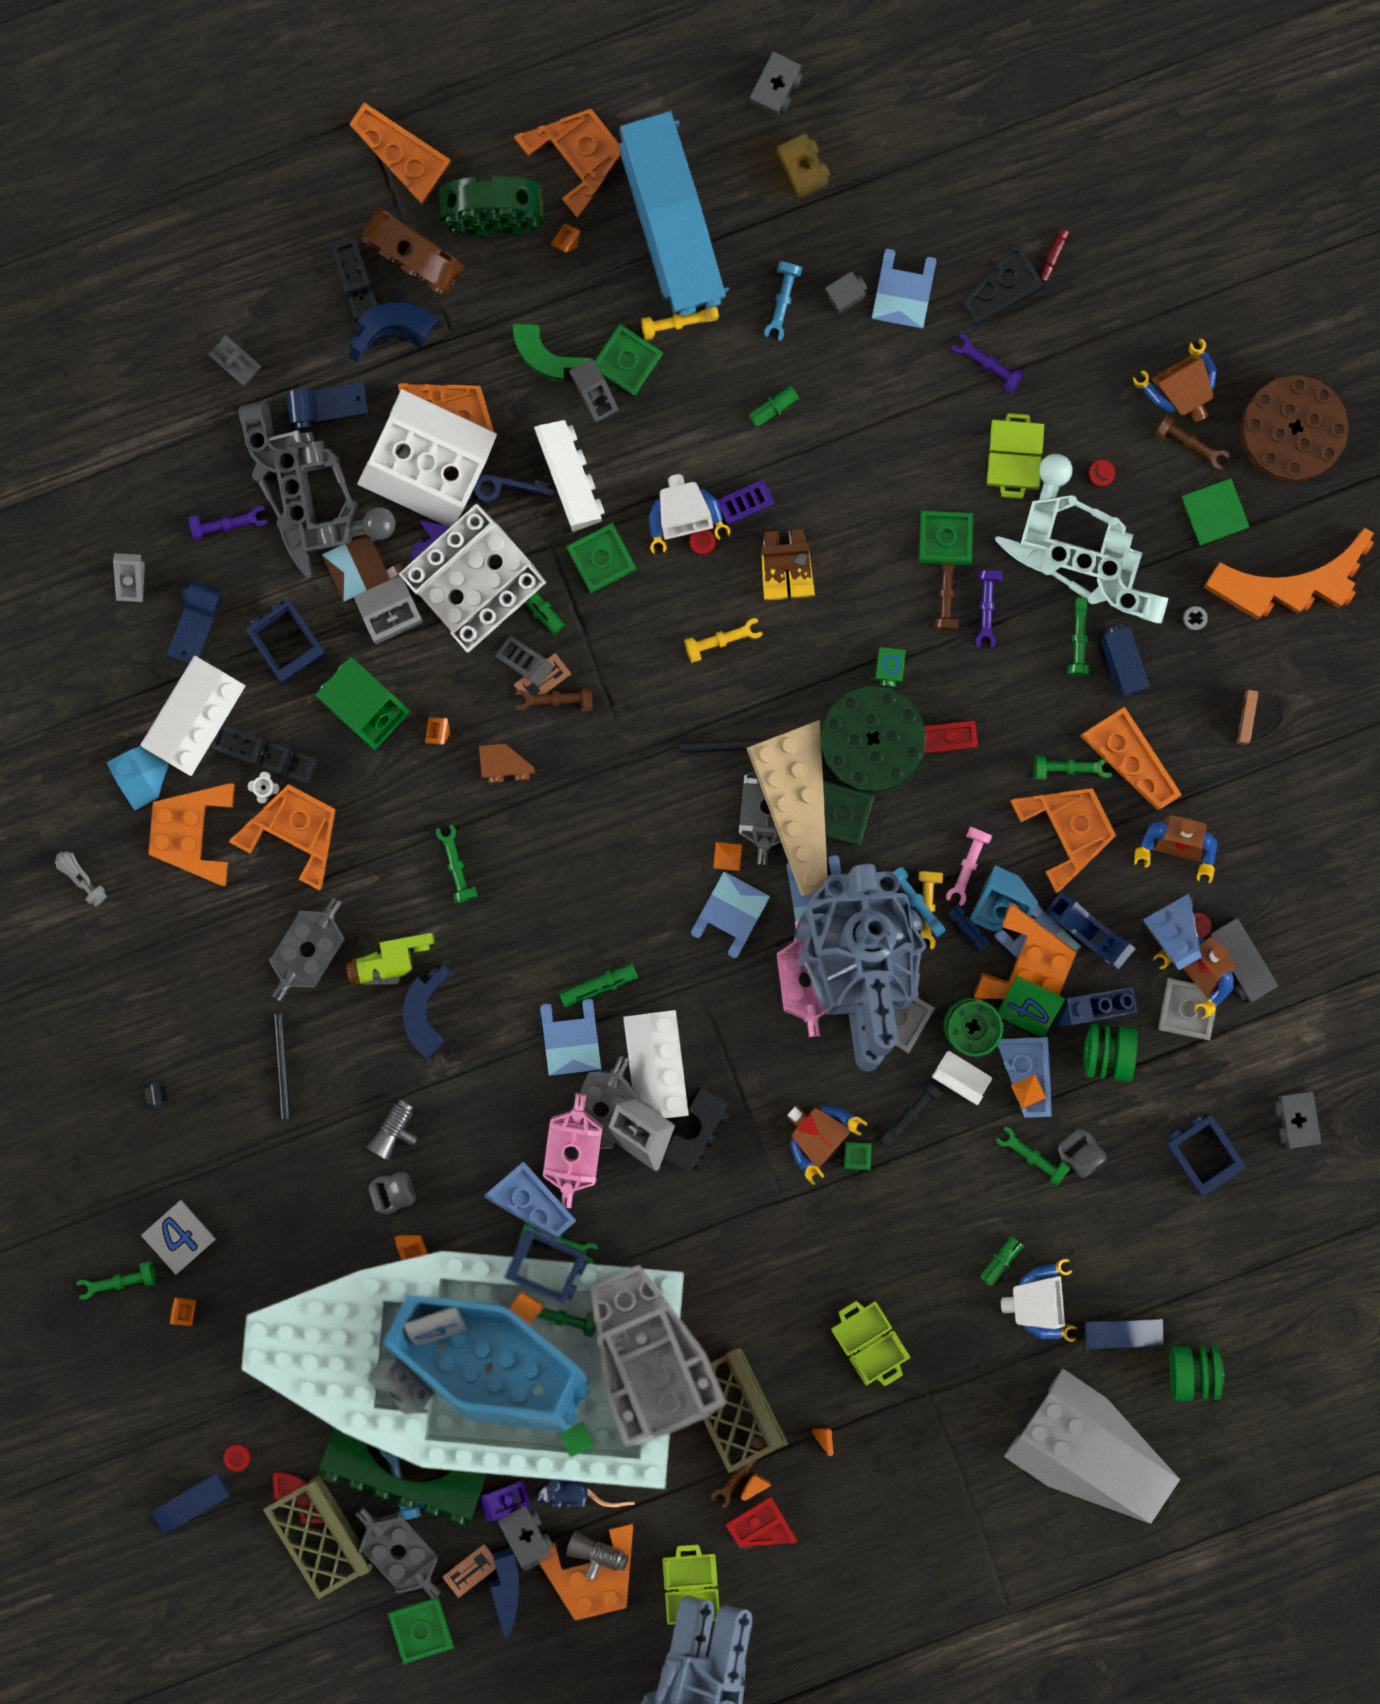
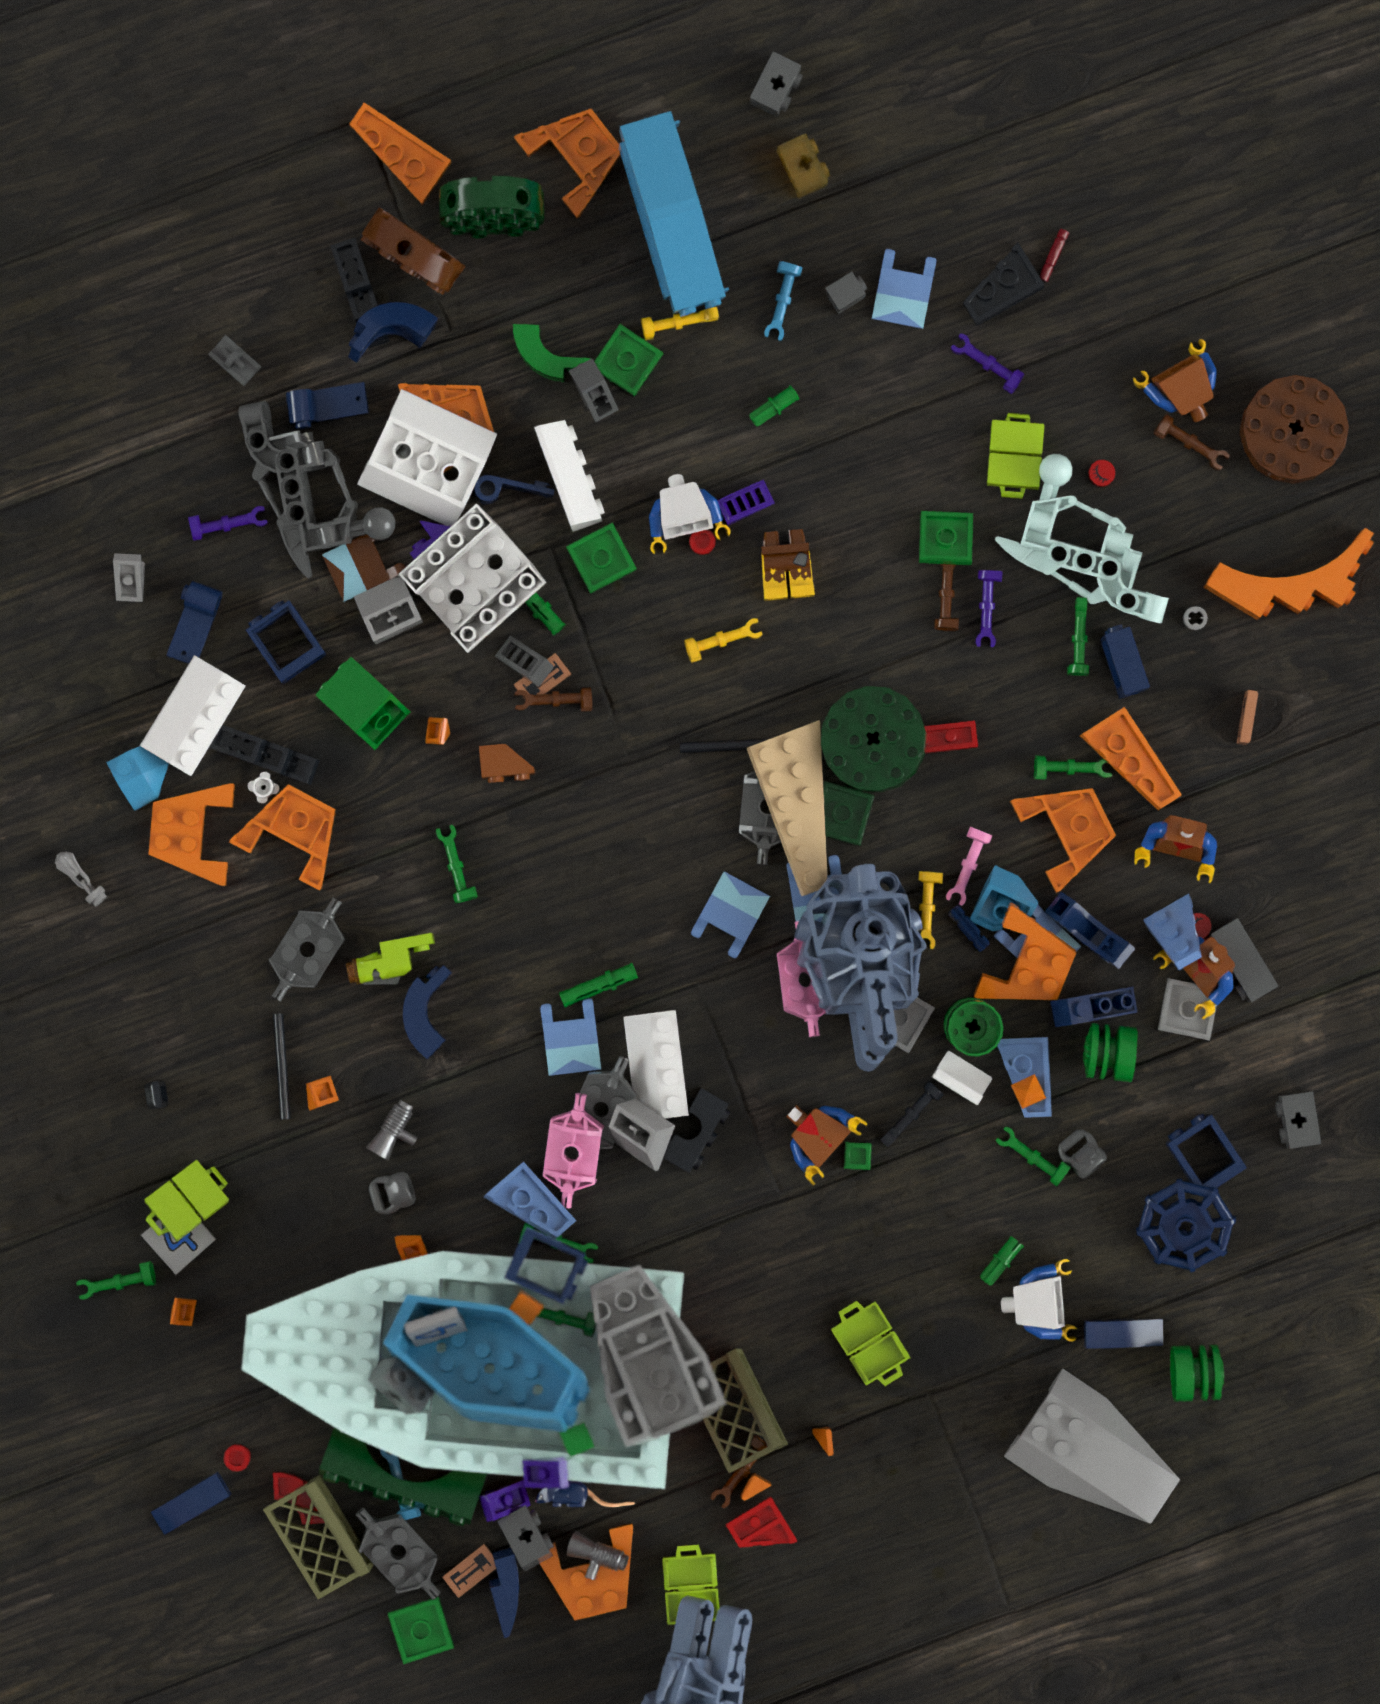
(177, 1208): none -> lime piece
(321, 1093): none -> orange slope
(545, 1473): none -> dark purple slope
(566, 239): orange slope -> none
(727, 856): orange slope -> none
(890, 666): green brick -> none
(916, 902): dark azure piece -> none
(1030, 1006): green tile -> none
(1189, 1211): none -> dark blue plate
(1215, 512): green tile -> none

